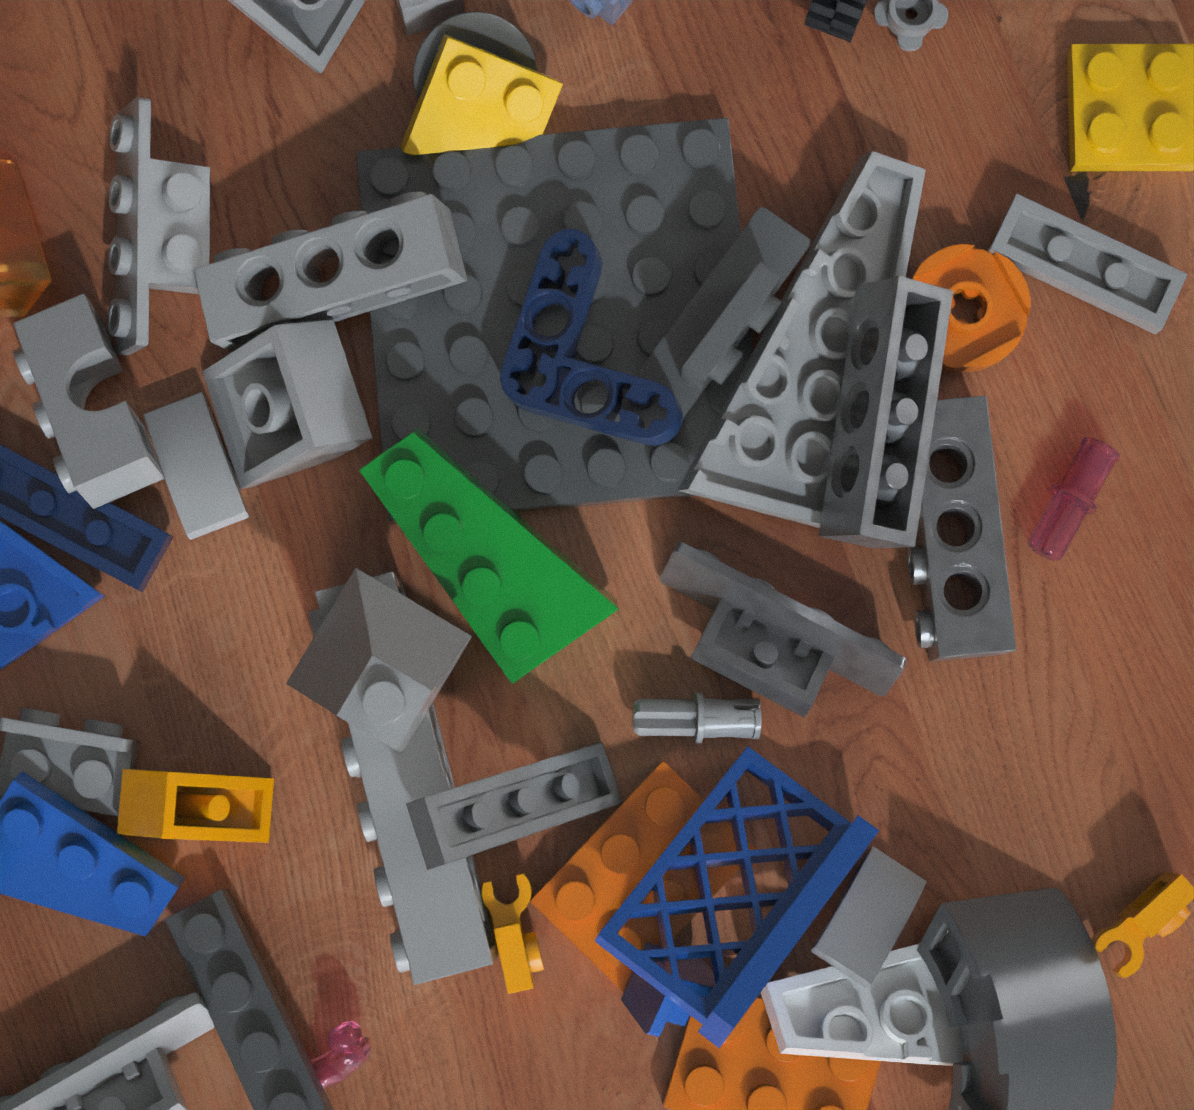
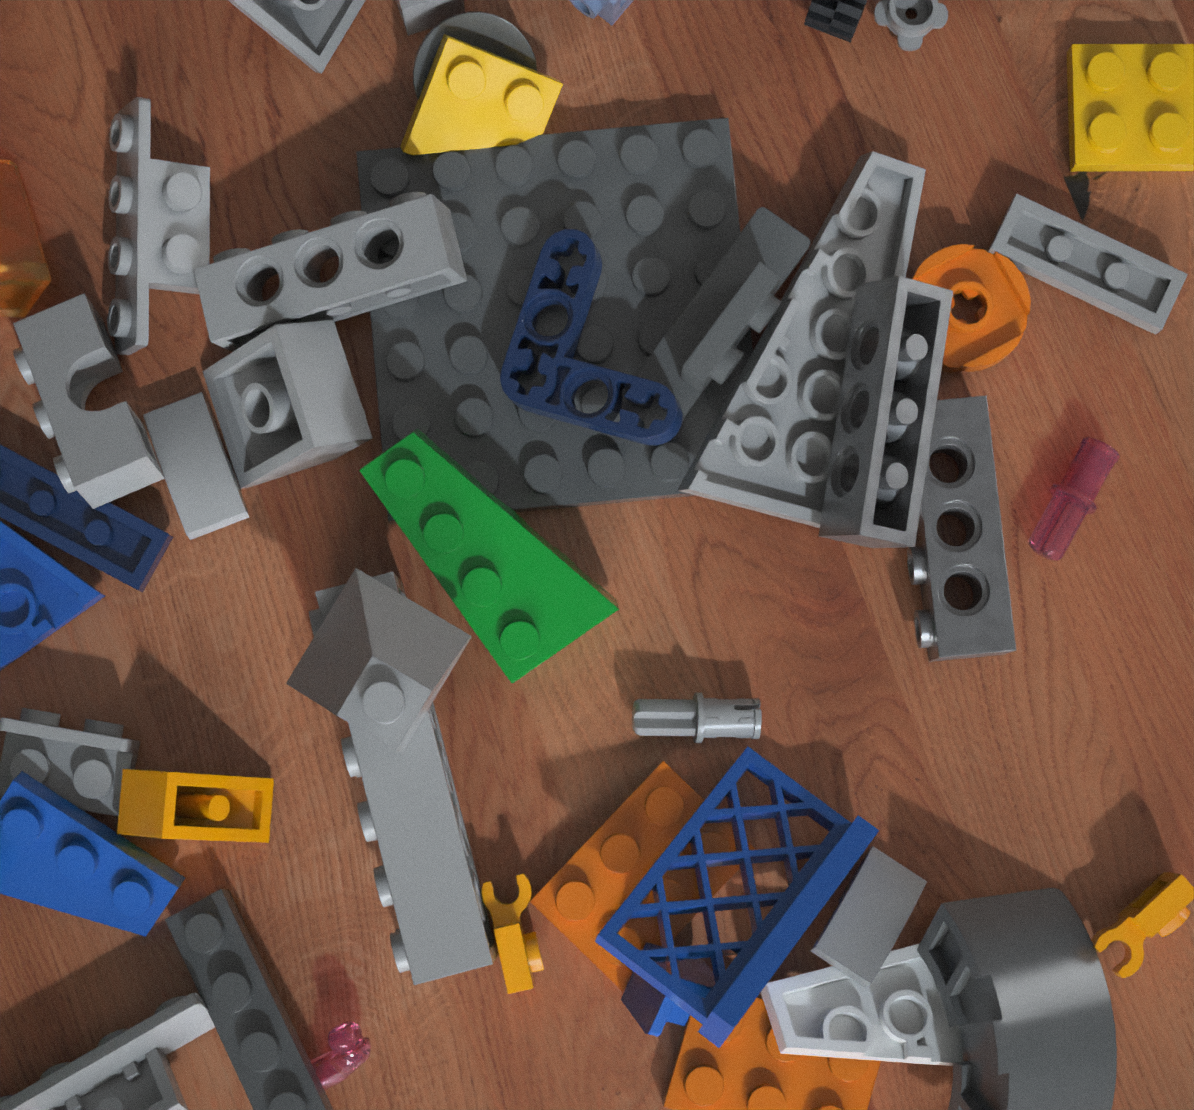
(512, 805): dark grey plate -> none
(771, 638): flat silver bracket -> none

